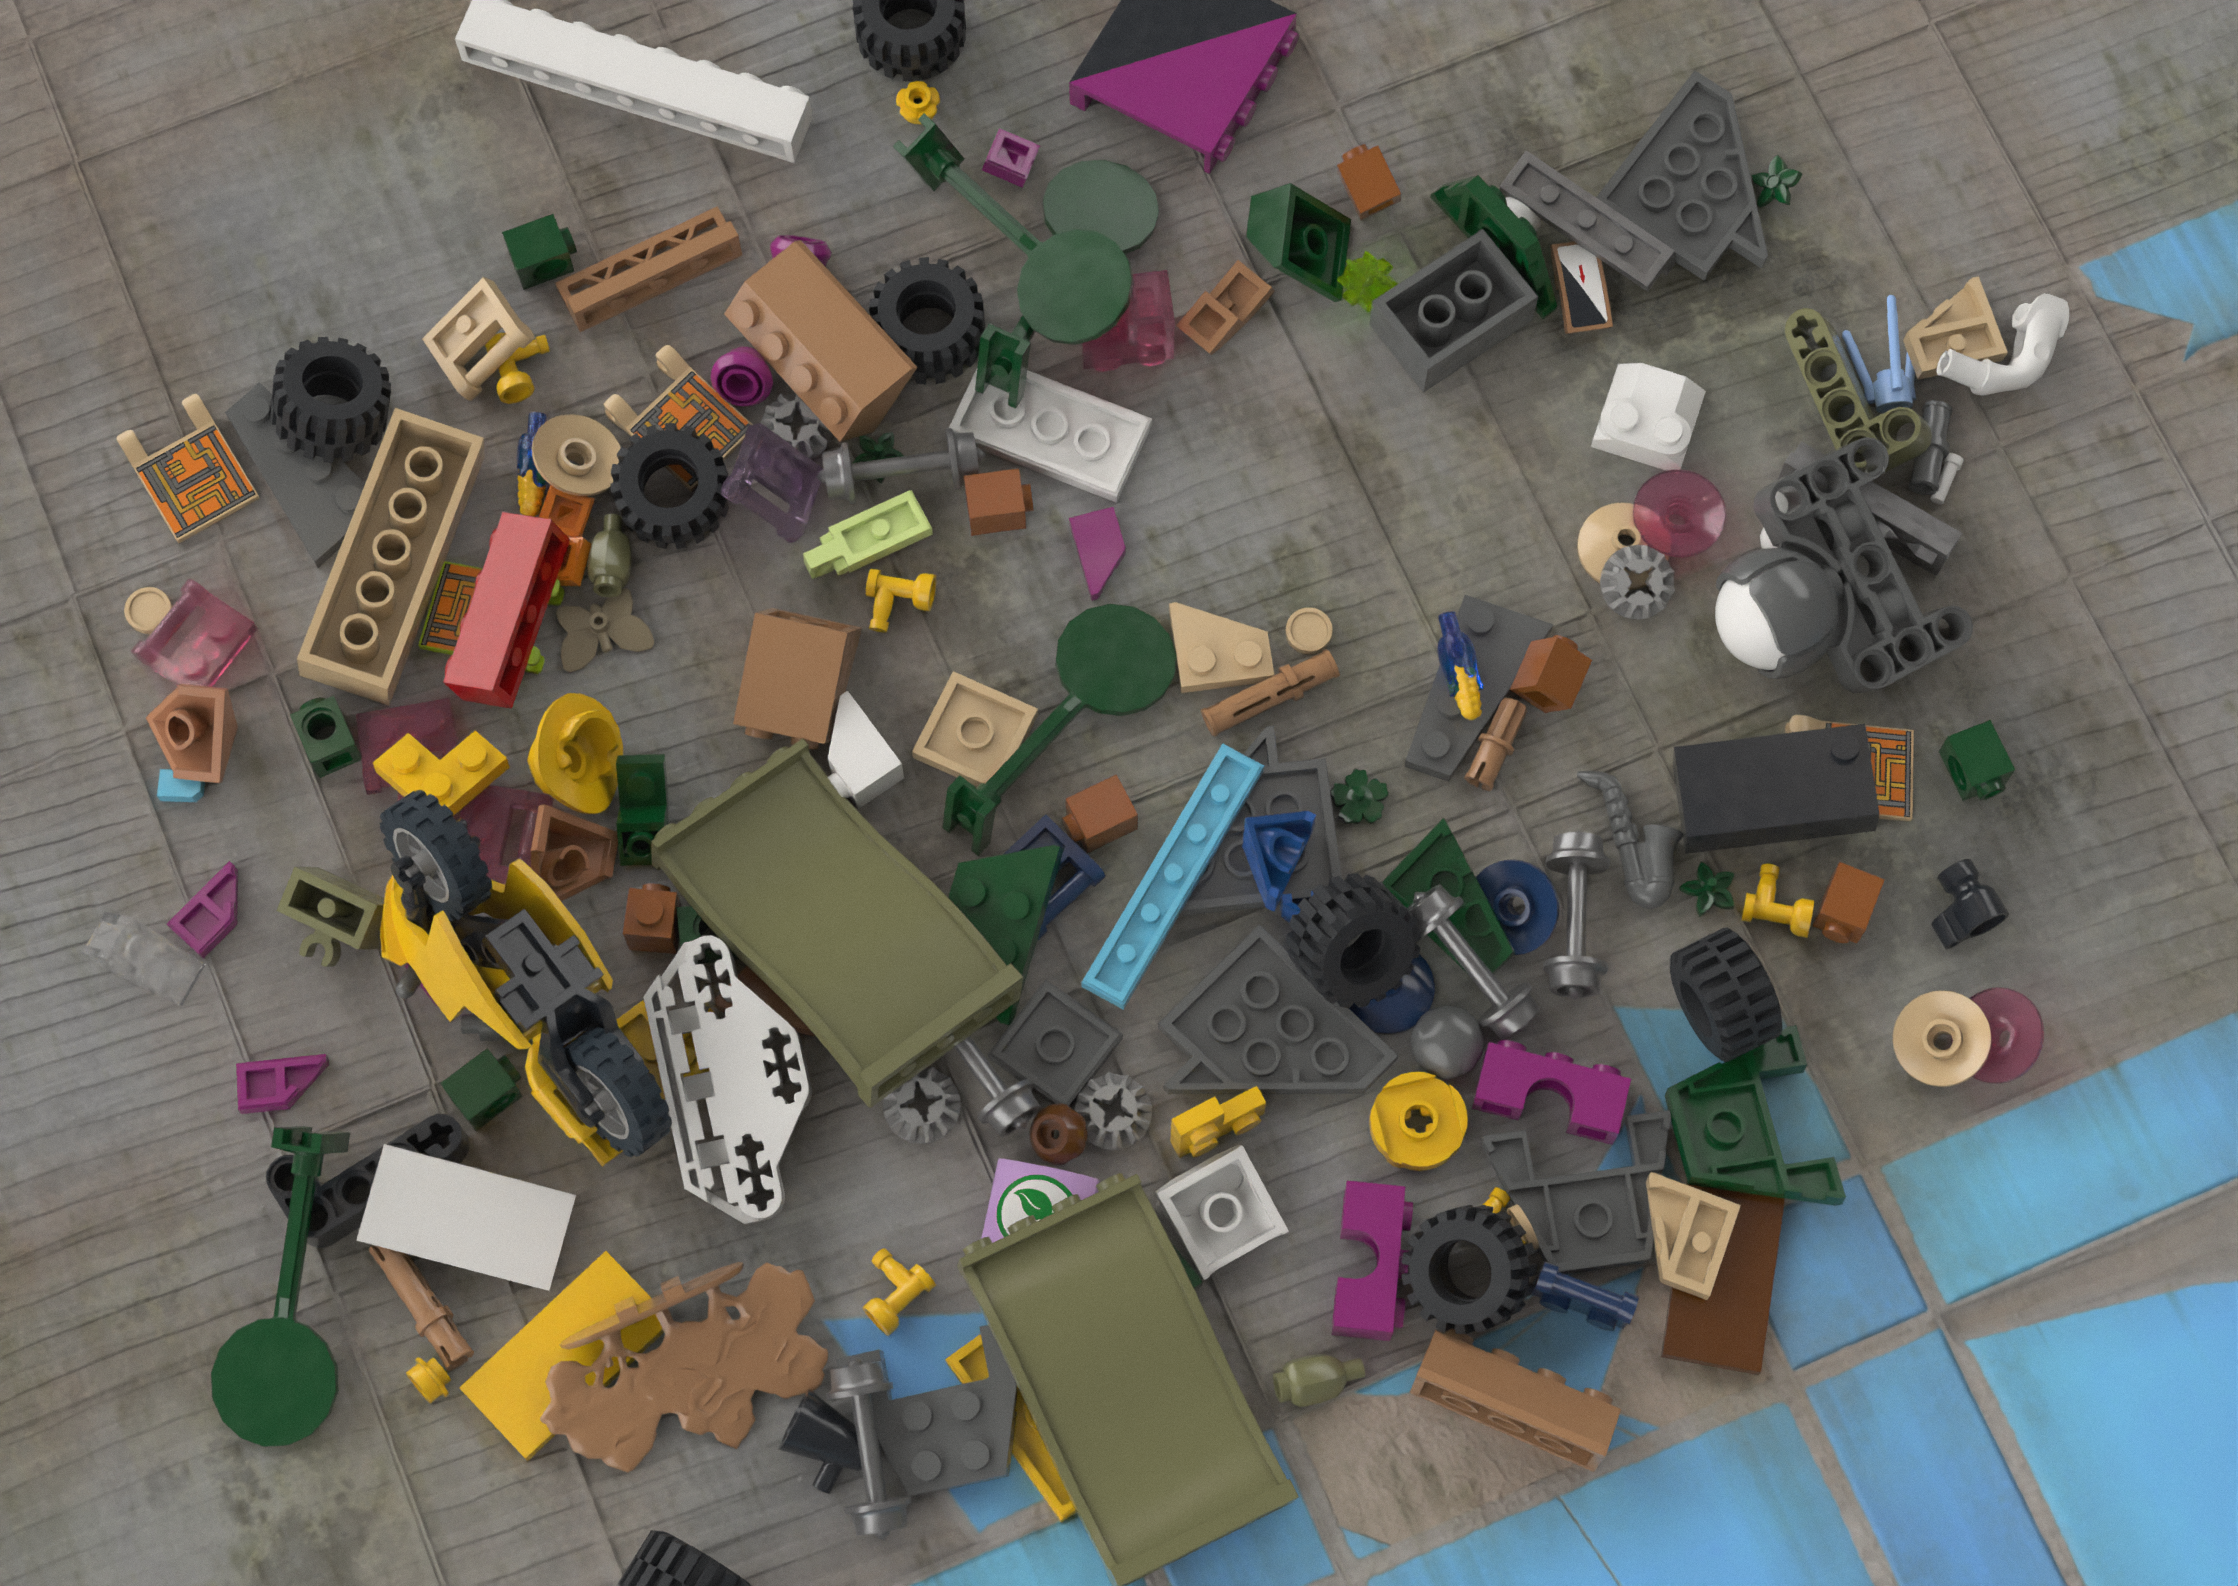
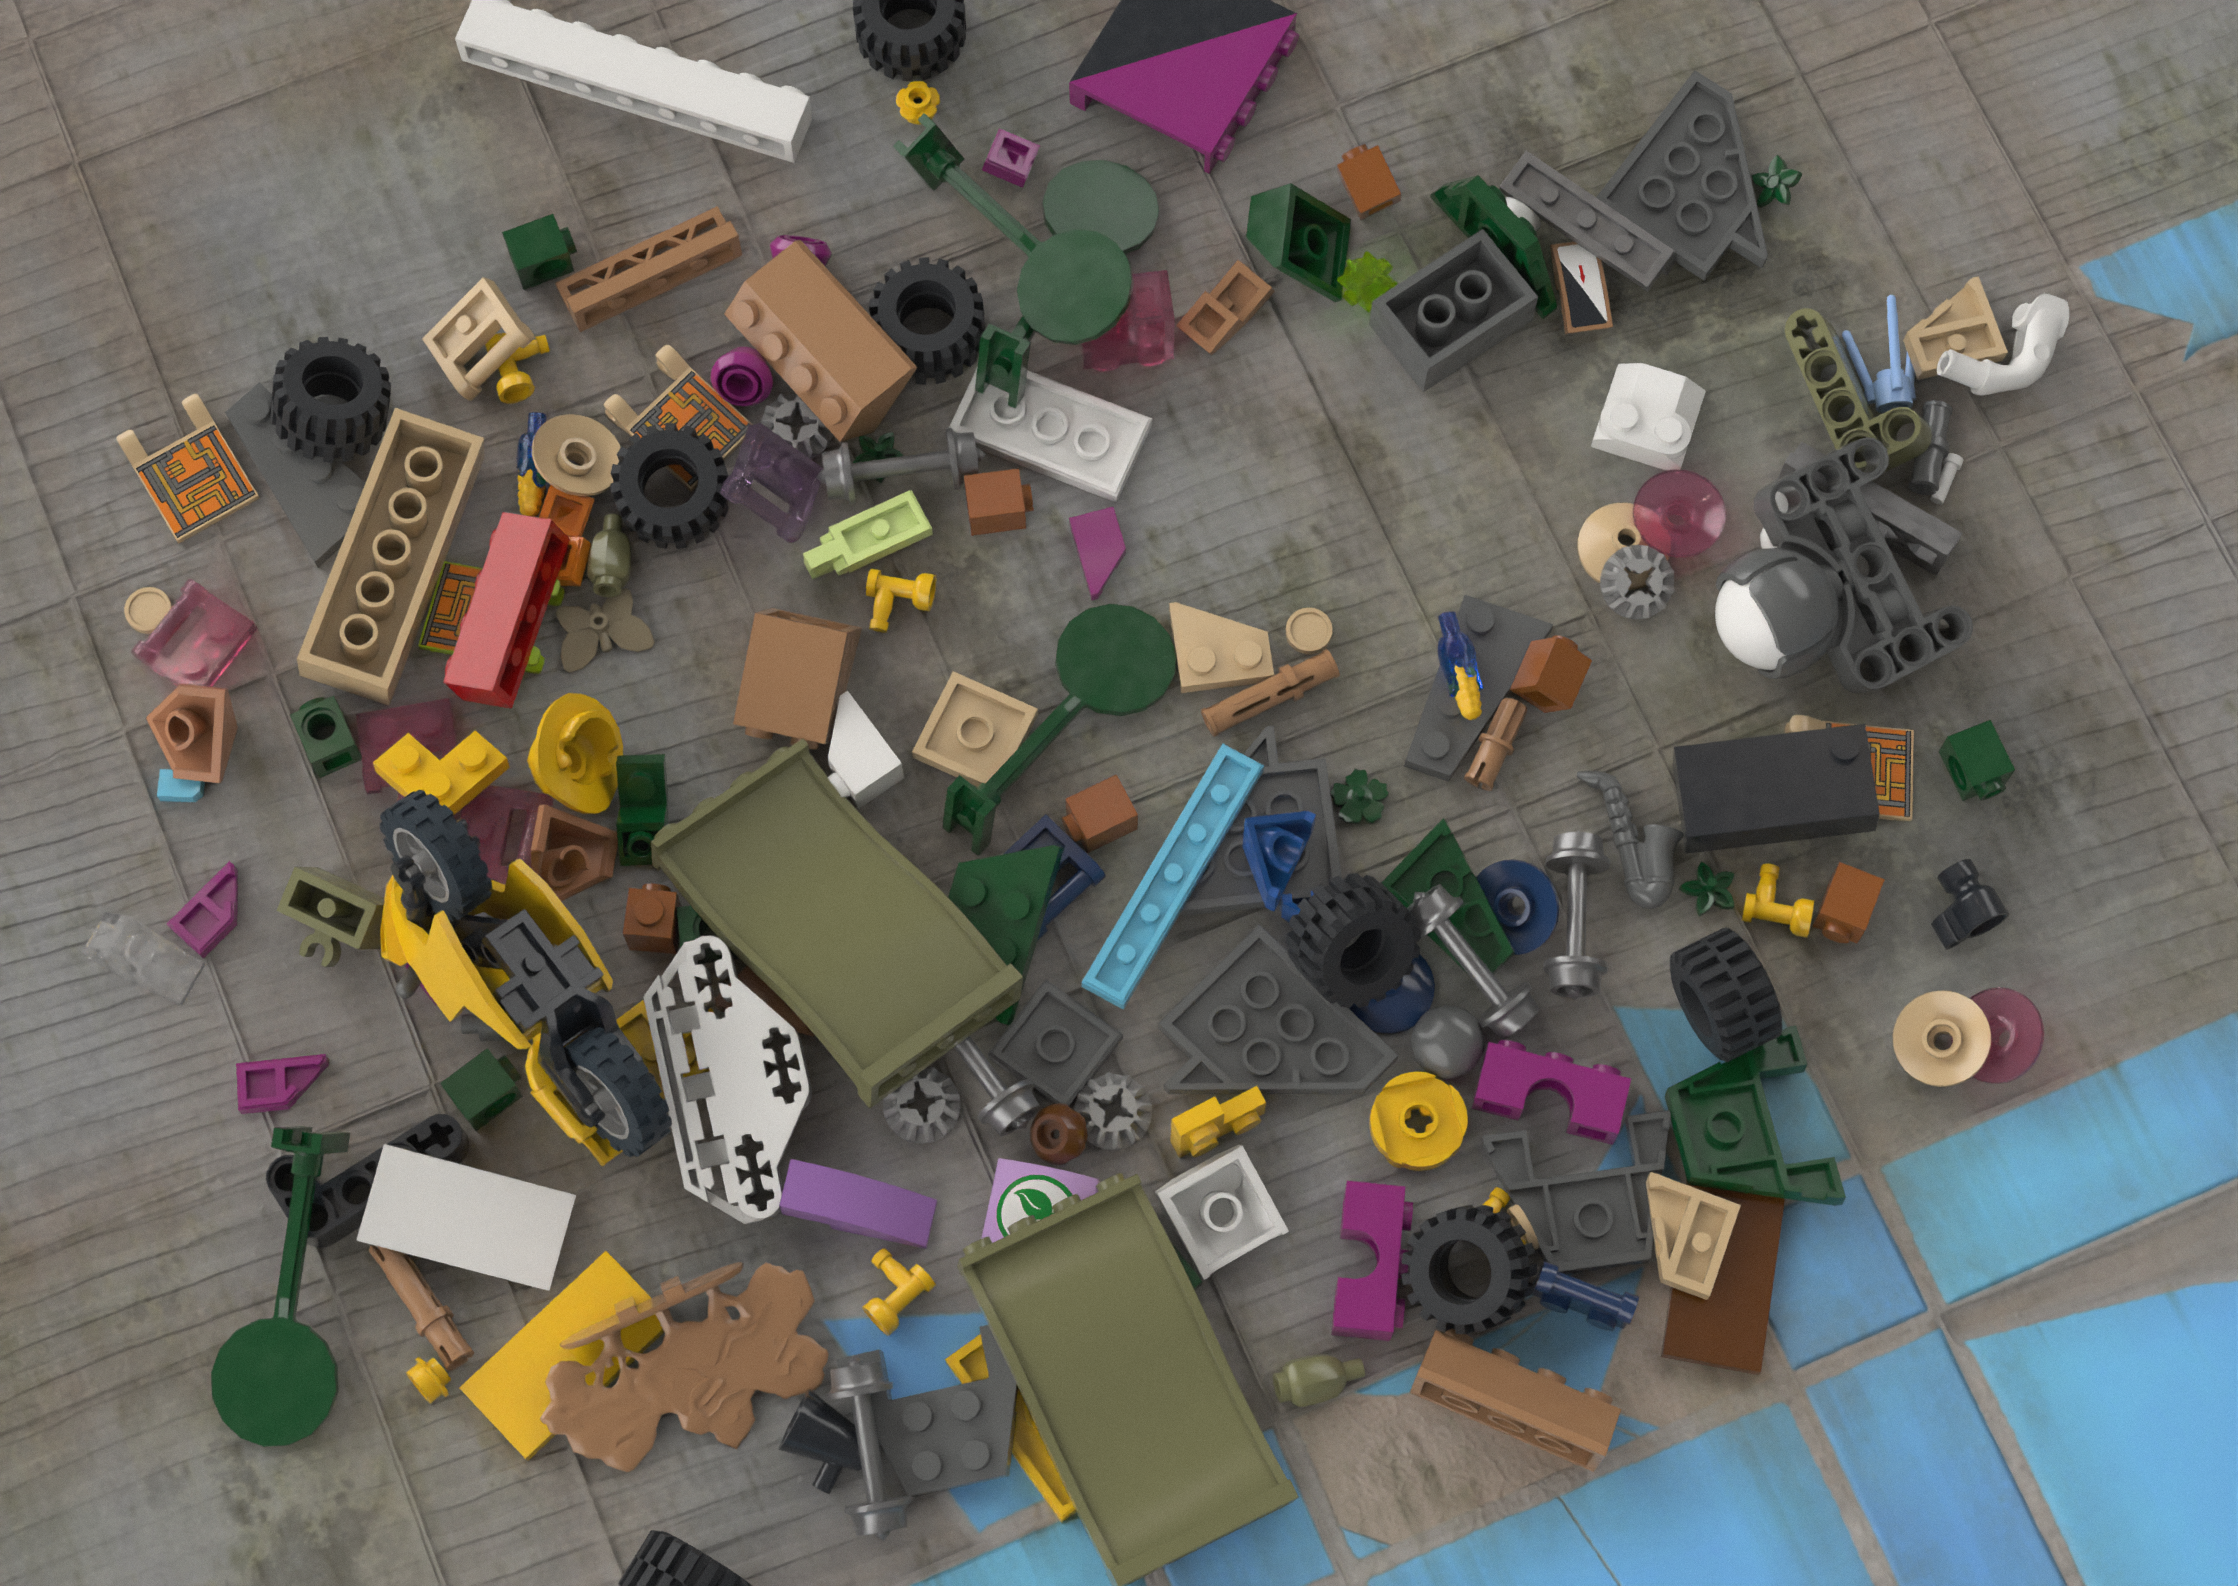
(857, 1204): none -> medium lavender slope

